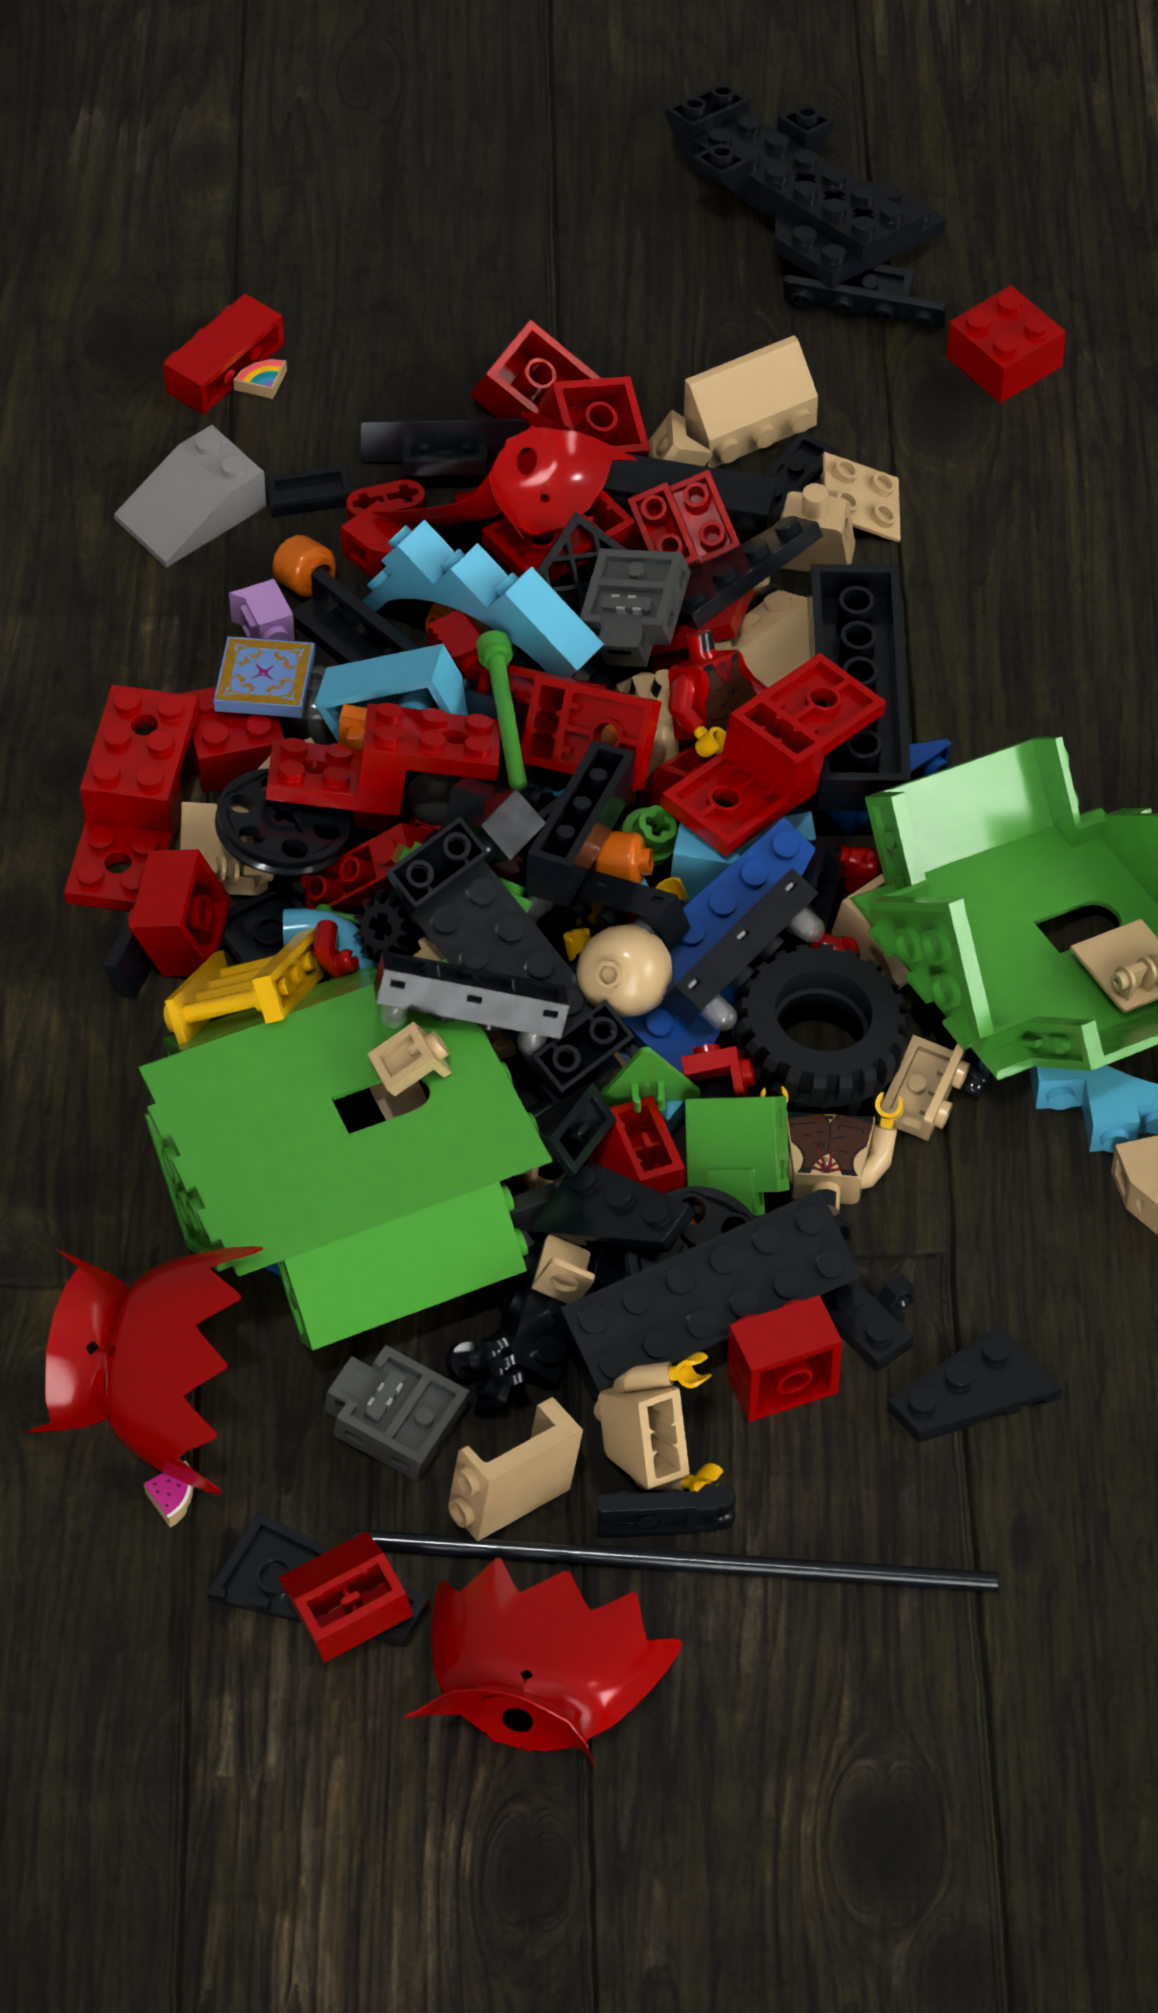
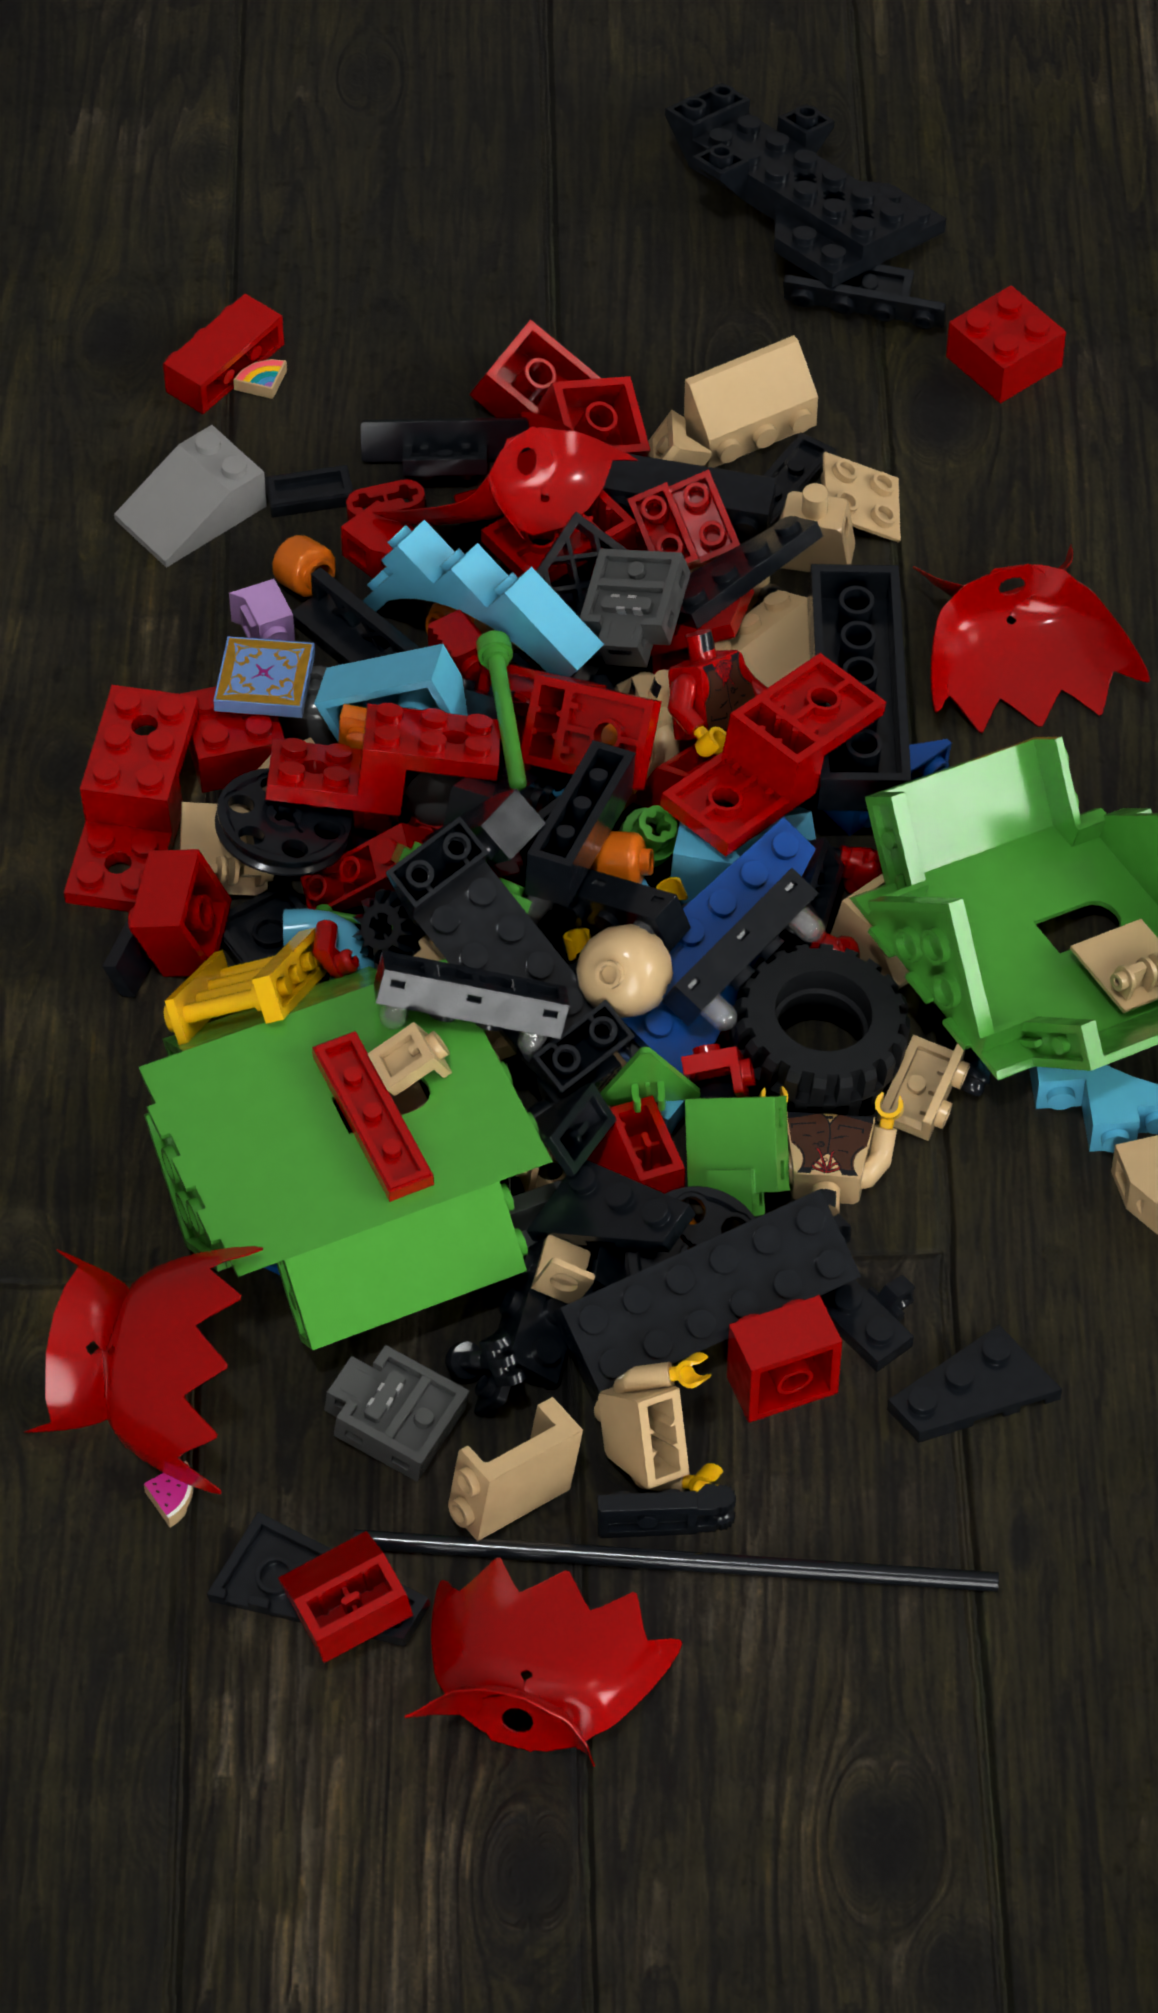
(373, 1116): none -> red tile
(1058, 643): none -> red piece

